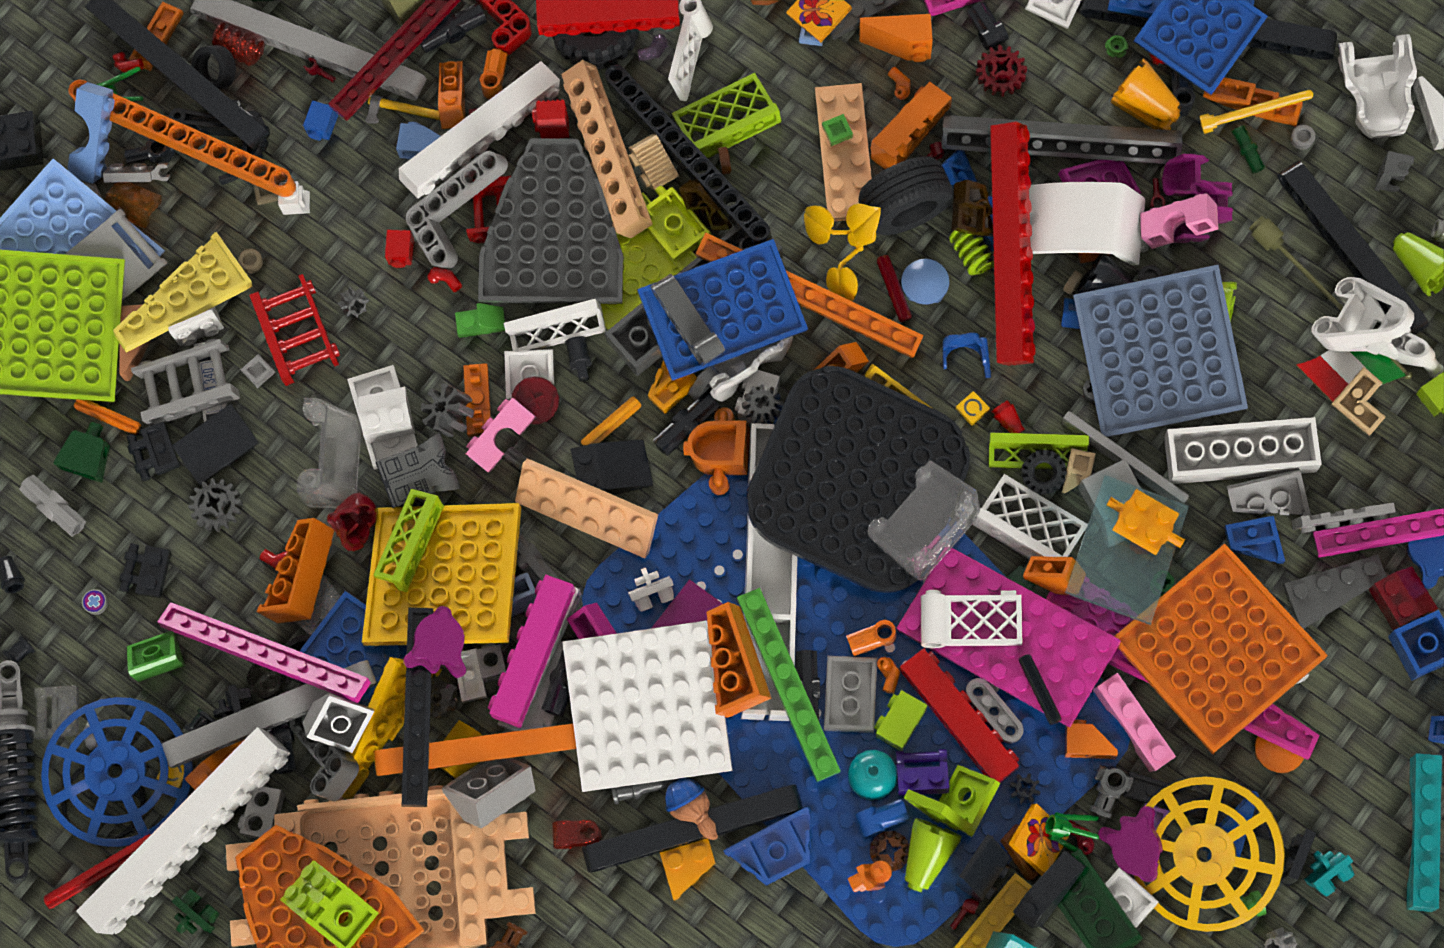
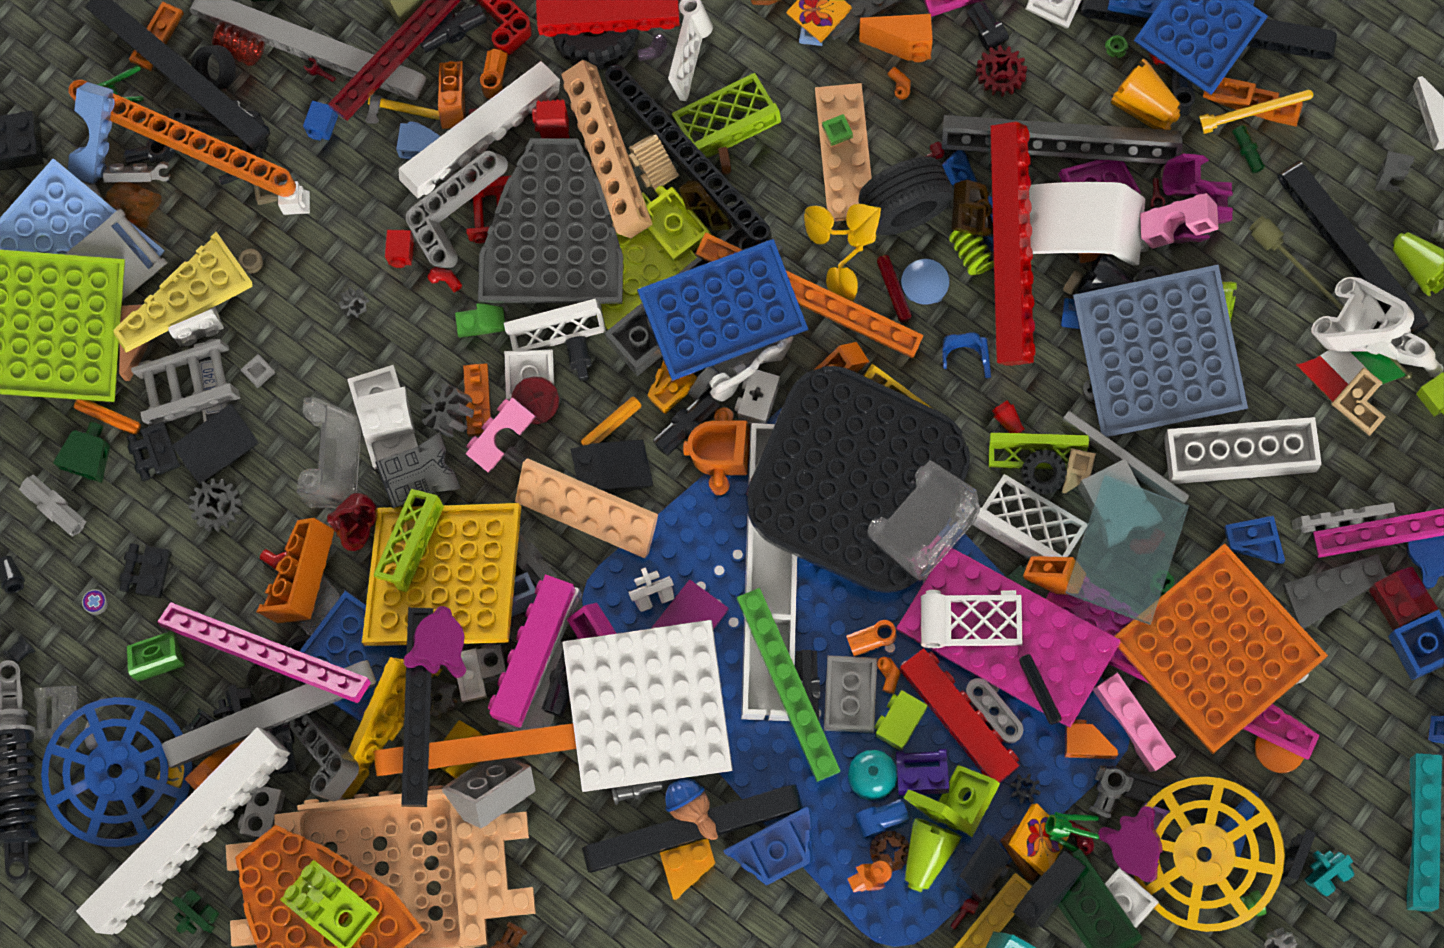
(91, 876): red axle -> none
(124, 64): red arm -> none
(272, 326): red fence -> none
(337, 722): light grey slope -> none
(570, 834): clear red piece -> none
(687, 321): dark grey beam -> none
(737, 672): orange wedge -> none
(759, 397): dark grey gear -> none
(910, 126): orange wedge -> none
(972, 408): yellow tile -> none
(1145, 522): light orange plate -> none
(1276, 493): light grey wing -> none
(1302, 137): light grey tile -> none
(1381, 88): white animal -> none

